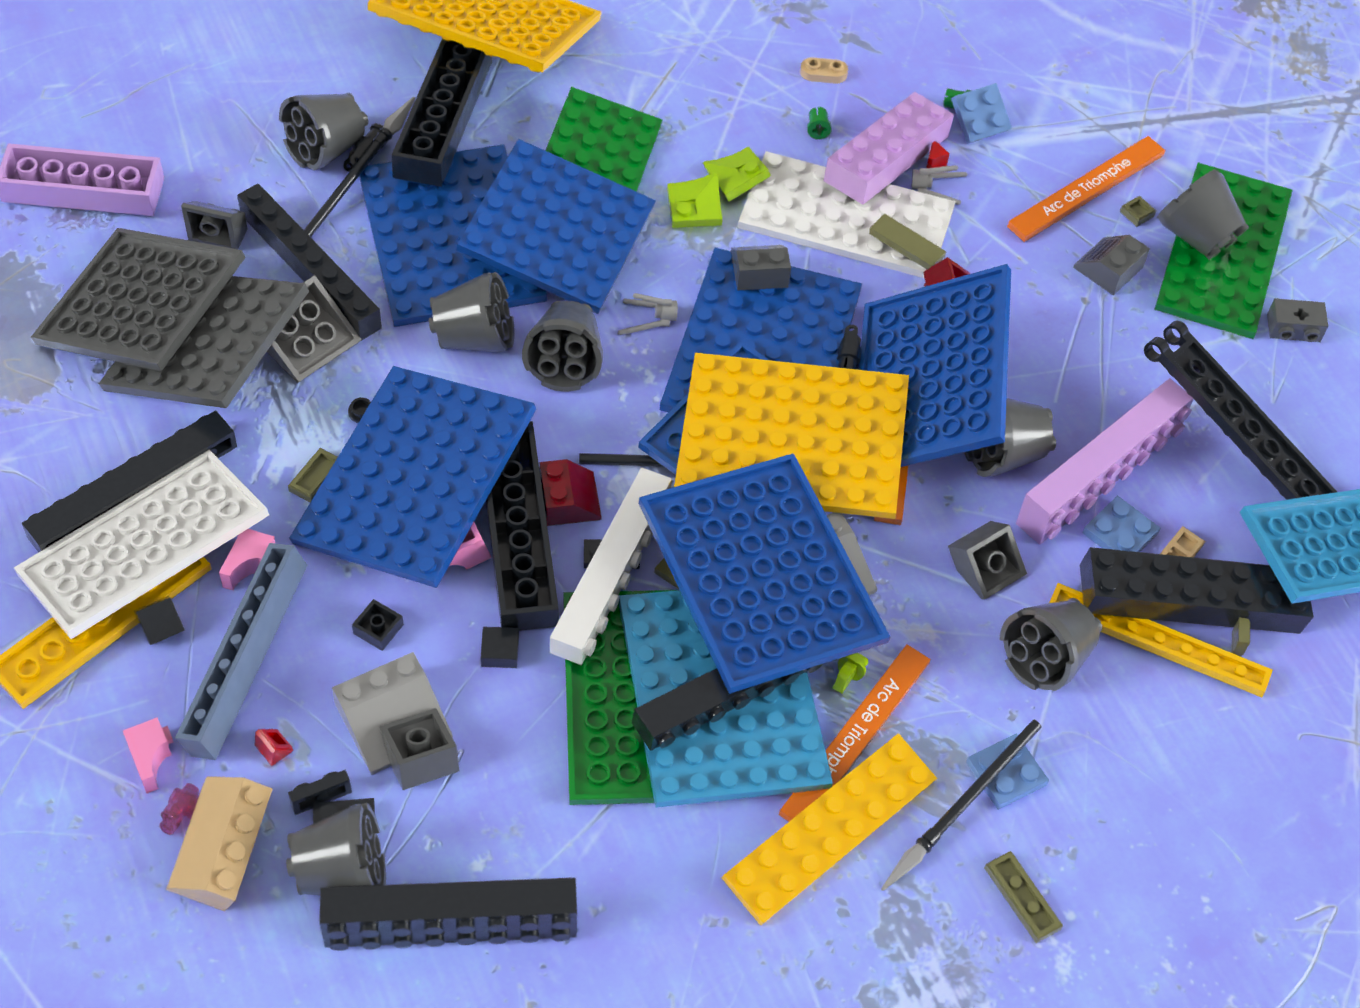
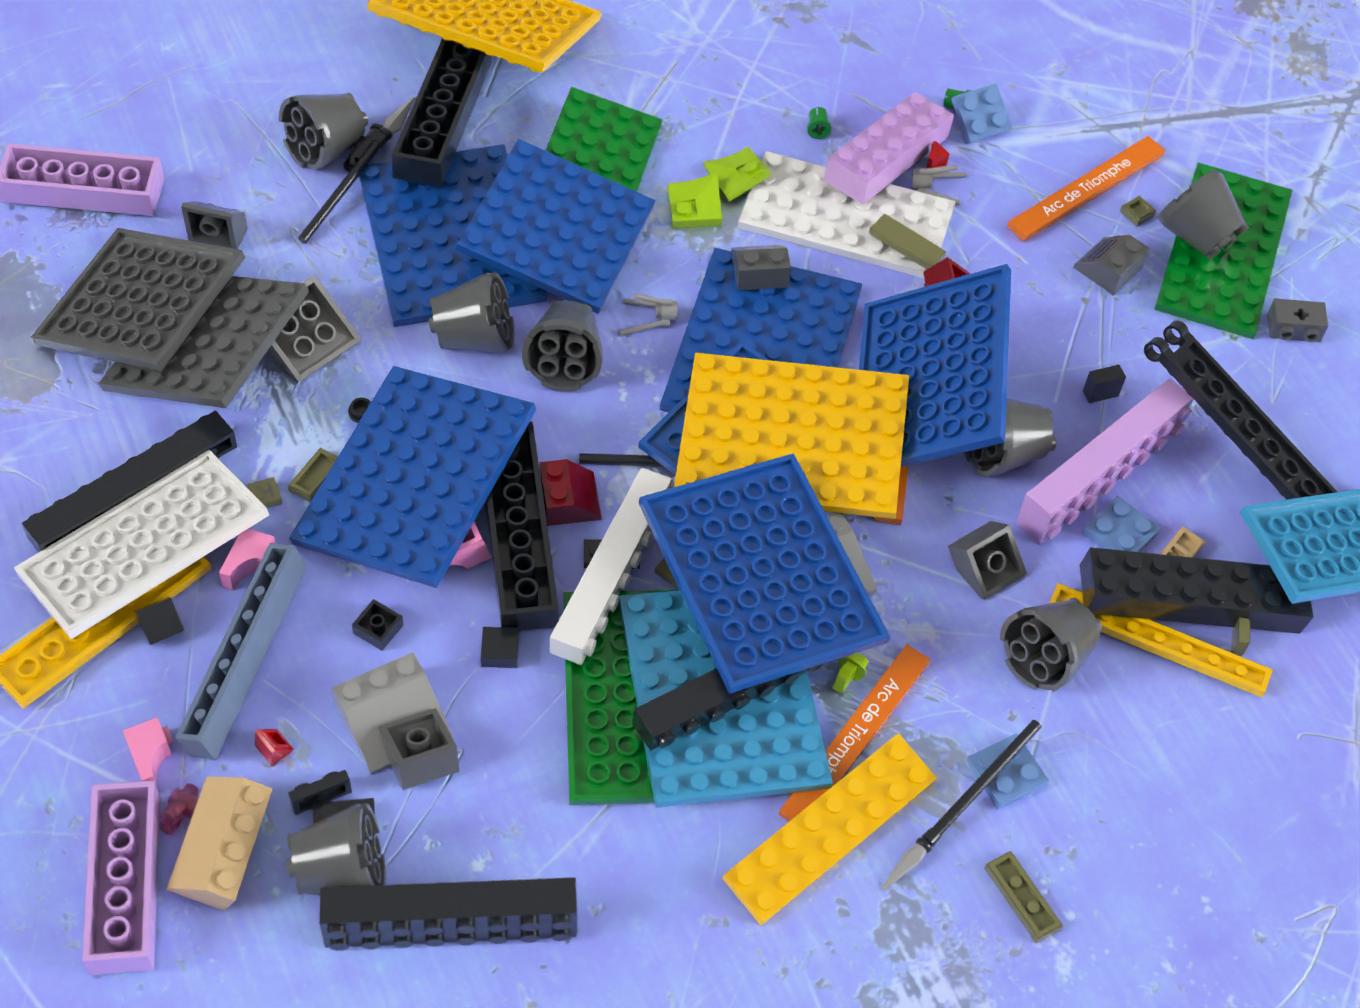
(121, 878): none -> lavender brick
(266, 492): none -> olive tile
(308, 258): black brick -> none
(824, 70): tan plate -> none
(849, 349): black piece -> none
(1104, 383): none -> black piece

